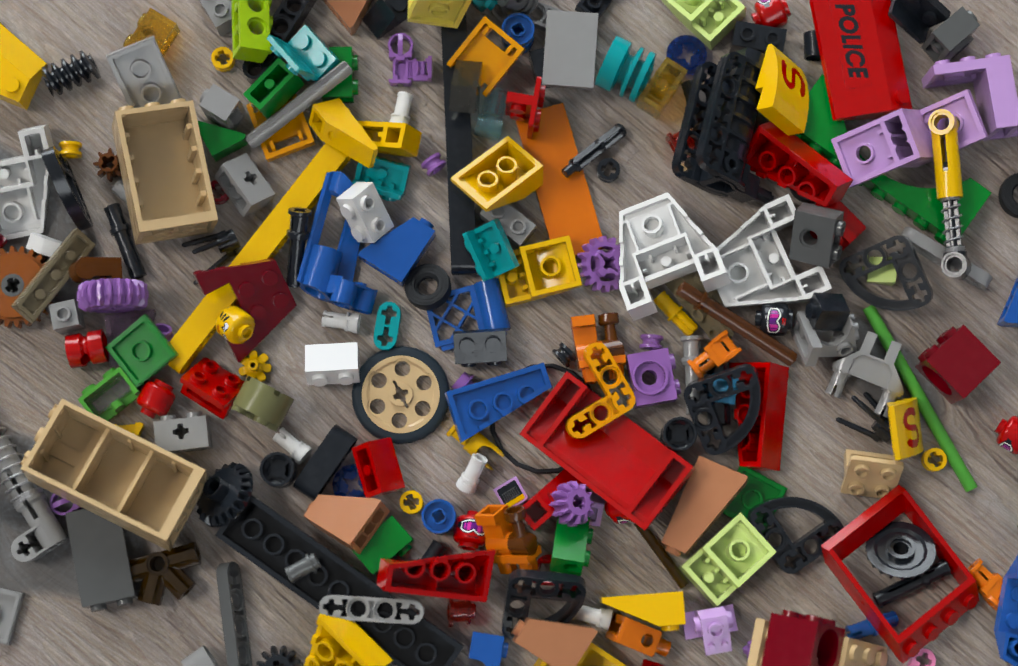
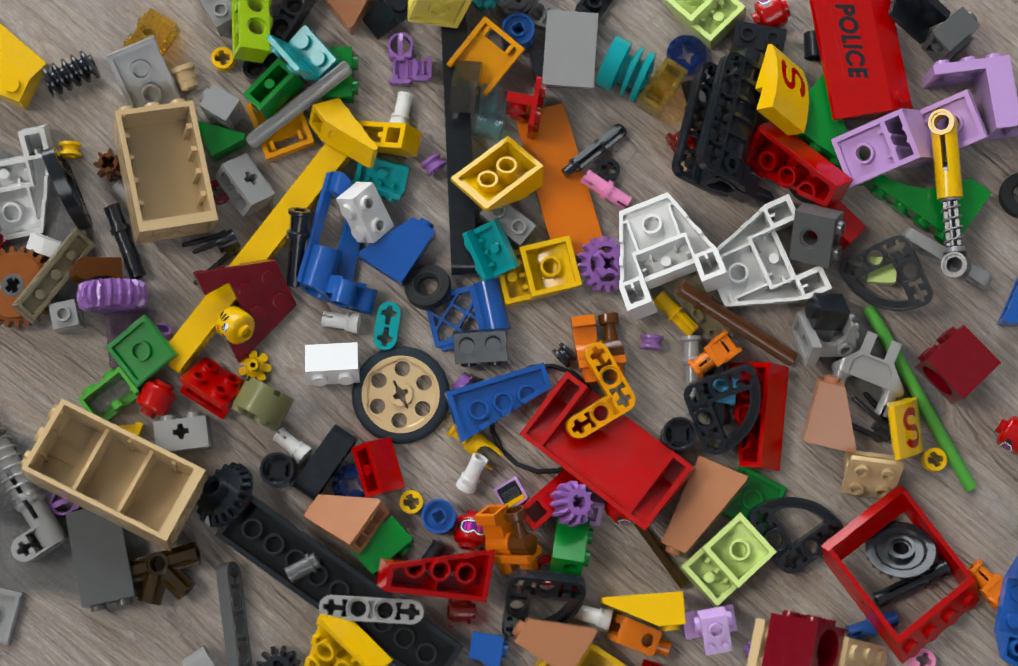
(87, 348): red wheel -> none
(185, 76): none -> tan piece
(606, 189): none -> bright pink pin
(660, 364): medium lavender brick -> none
(774, 319): black head -> none
(829, 416): none -> nougat slope

